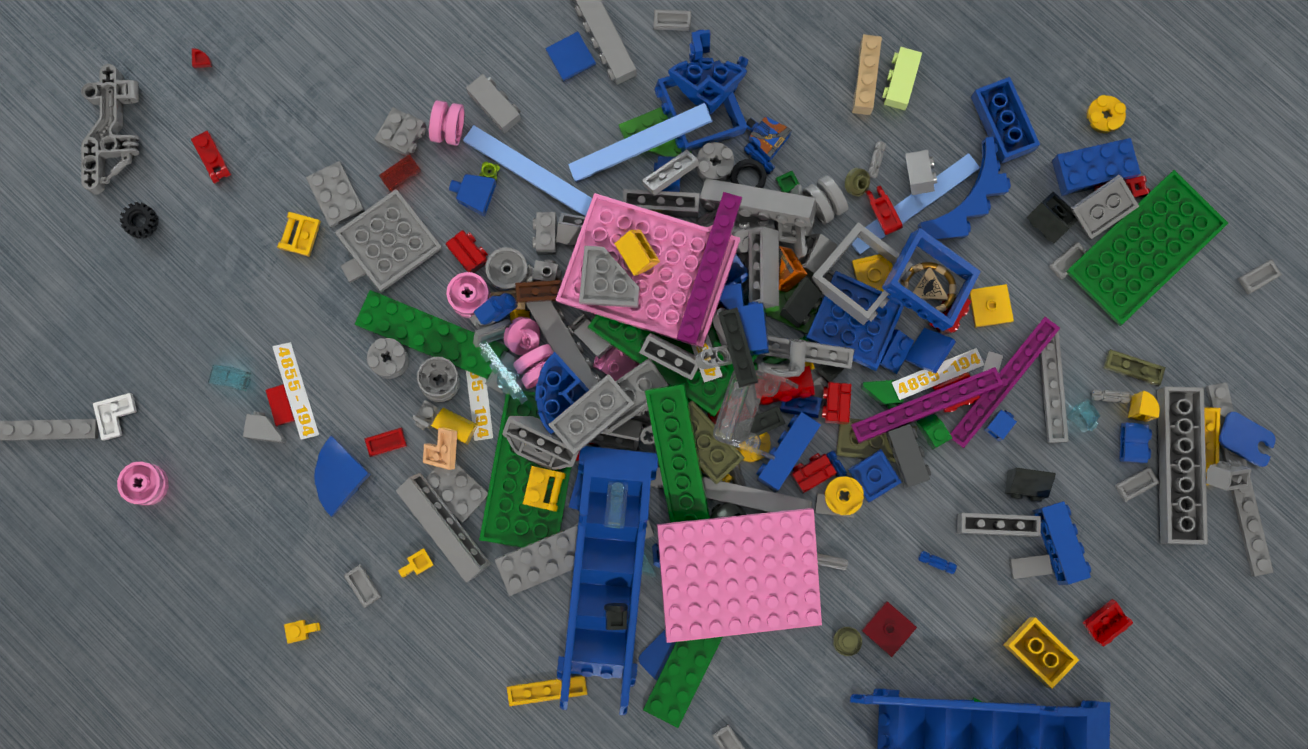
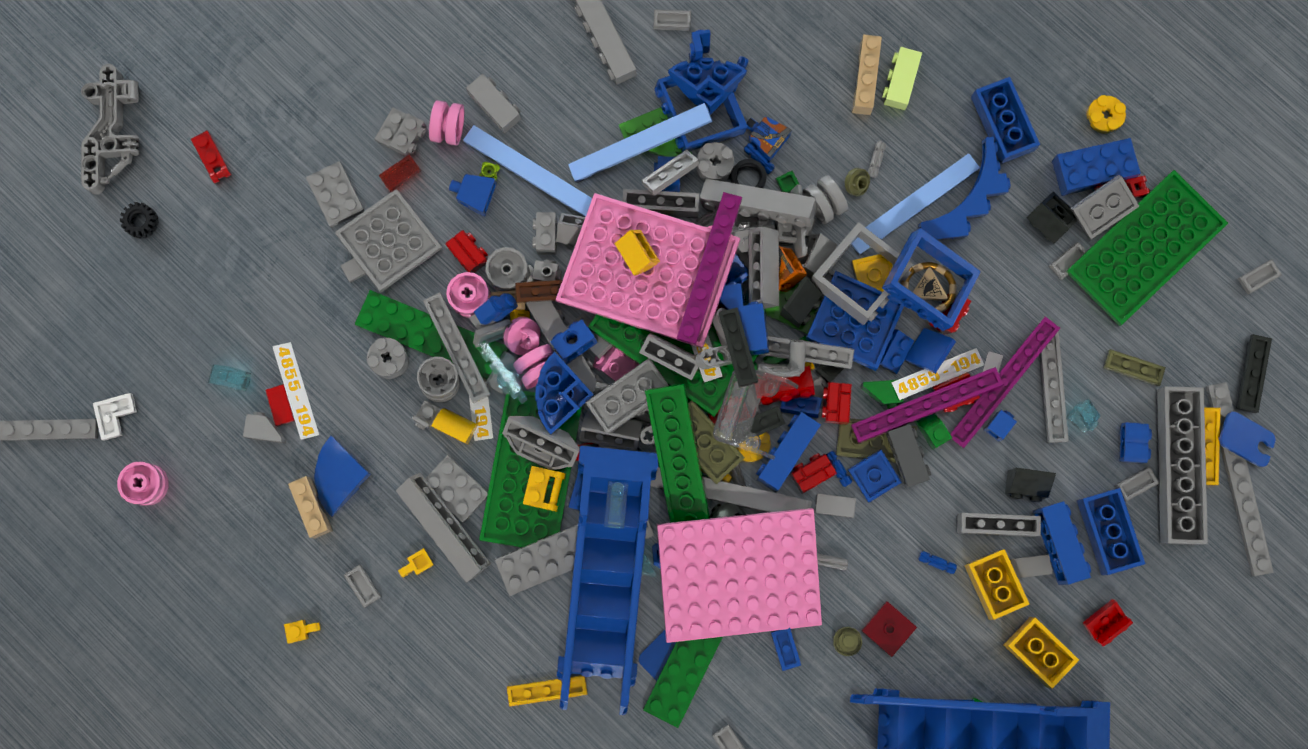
(200, 59): red tile -> none
(304, 235): yellow plate -> none
(309, 508): none -> tan arch
(385, 442): red tile -> none
(444, 453): light nougat plate -> none
(456, 347): none -> light grey plate
(569, 352): none -> blue brick
(570, 56): blue tile -> none
(591, 414): light grey plate -> none
(606, 281): light grey plate -> none
(616, 616): pearl dark grey tile -> none
(785, 649): none -> blue plate
(844, 484): yellow plate -> none
(884, 211): red hinge -> none
(920, 172): light grey brick -> none
(991, 306): yellow plate -> none
(996, 584): none -> yellow brick
(1110, 532): none -> blue brick
(1111, 396): light grey axle -> none
(1143, 407): yellow brick -> none
(1228, 475): light grey brick -> none
(1254, 373): none -> pearl dark grey plate

